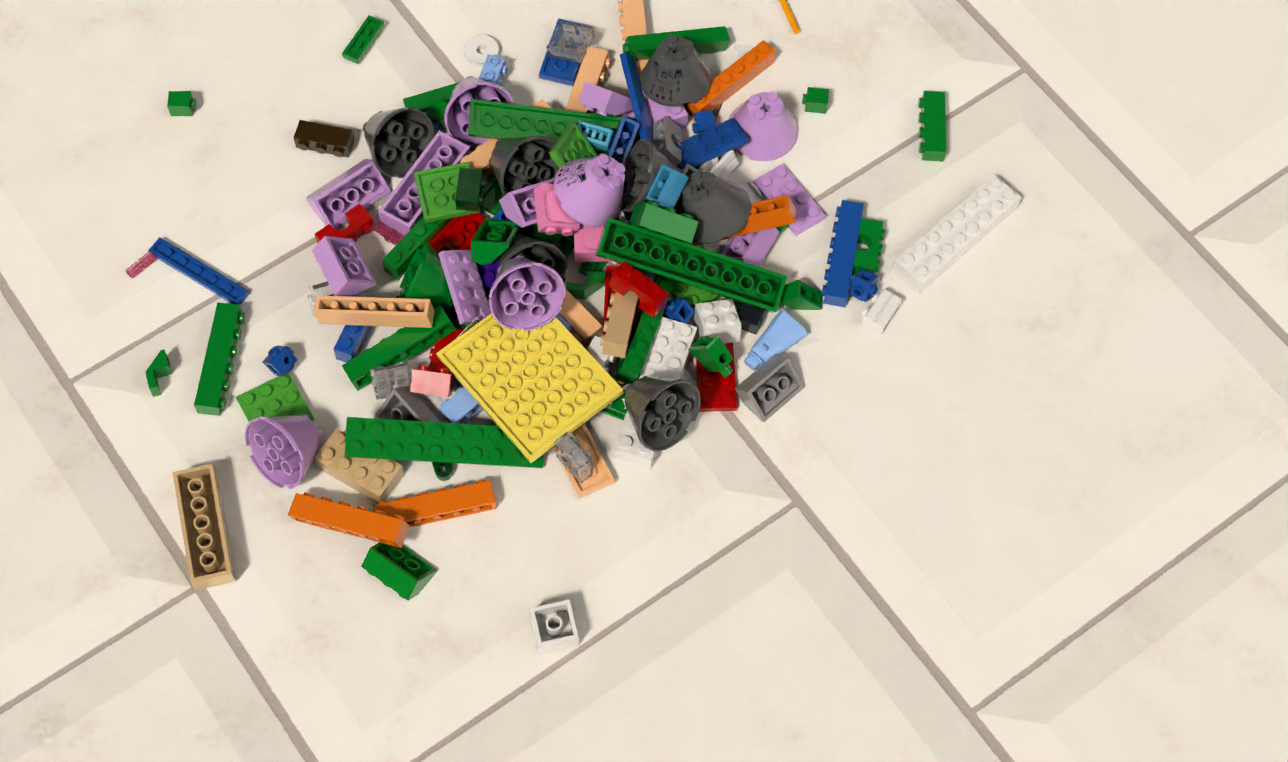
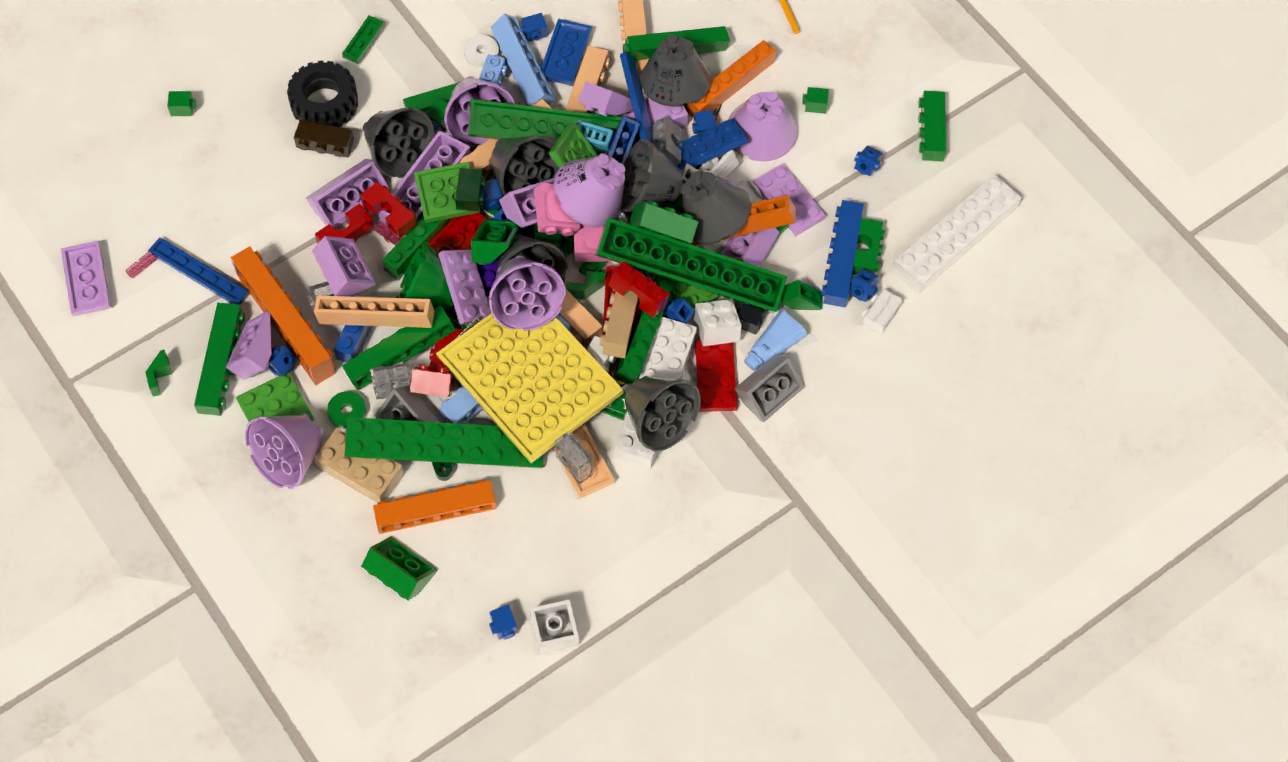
(85, 278): none -> lavender plate
(203, 527): tan brick -> none
(253, 348): none -> lavender slope
(283, 315): none -> orange brick
(323, 76): none -> black tyre
(342, 400): none -> green tile
(349, 520): orange brick -> none
(380, 198): none -> red arch
(491, 195): none -> blue brick
(503, 623): none -> blue brick
(521, 60): none -> light blue brick
(534, 27): none -> blue brick
(570, 41): clear piece -> none
(667, 187): dark azure brick -> none
(712, 354): green torso -> none
(868, 160): none -> blue brick

